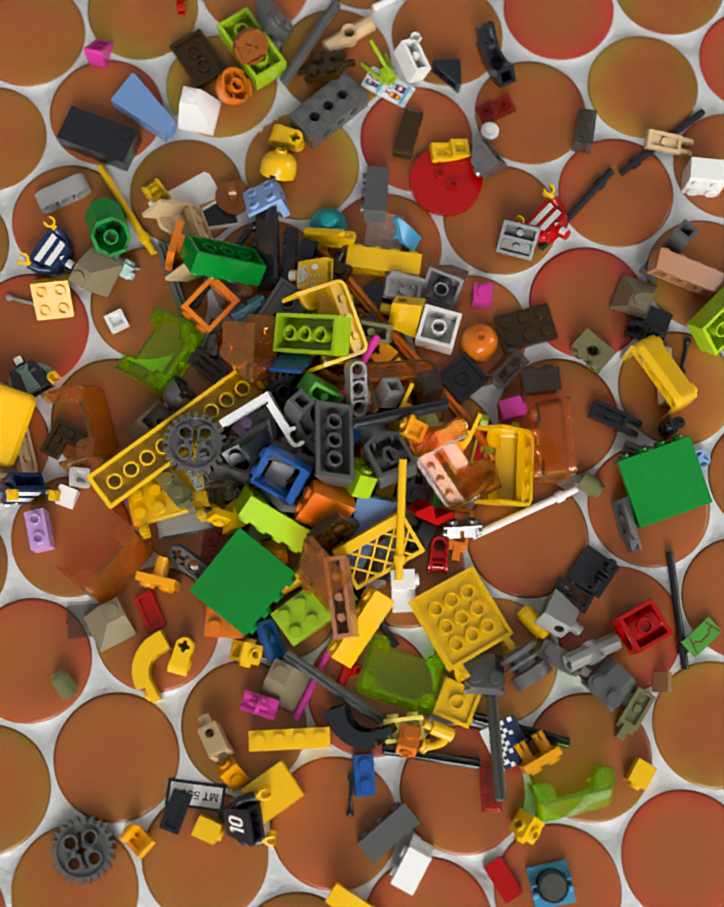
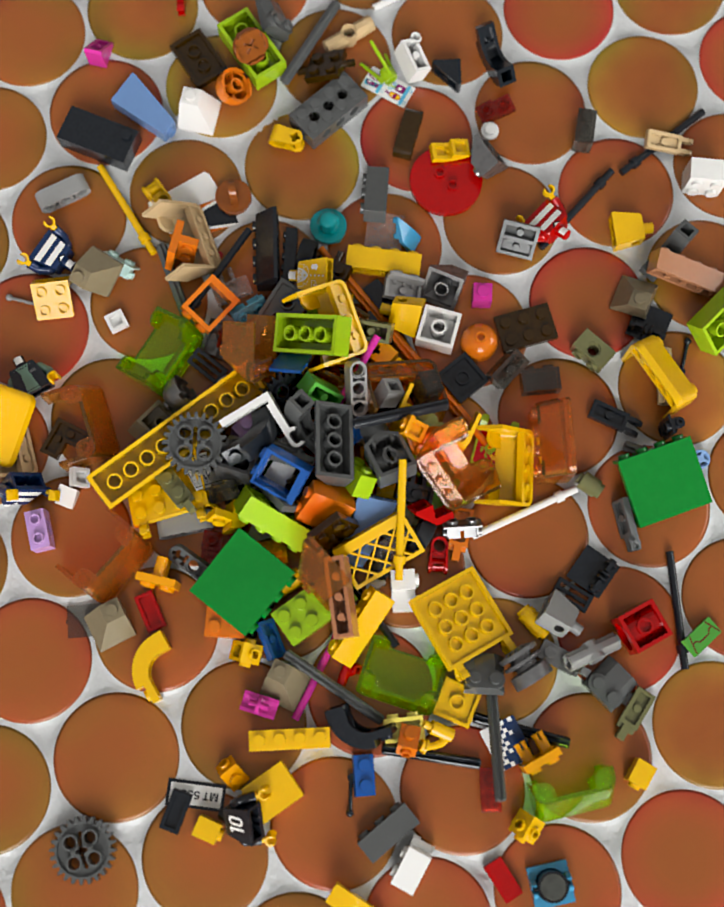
(64, 684): olive brick -> none
(108, 226): green brick -> none
(137, 839): light orange bracket -> none
(181, 660): yellow piece -> none
(218, 745): tan torso -> none
(222, 260): green brick -> none
(266, 196): light blue bracket -> none
(279, 164): yellow cylinder -> none
(330, 237): yellow hinge -> none
(511, 409): dark pink brick -> none
(627, 230): none -> yellow torso
(661, 681): medium nougat slope -> none

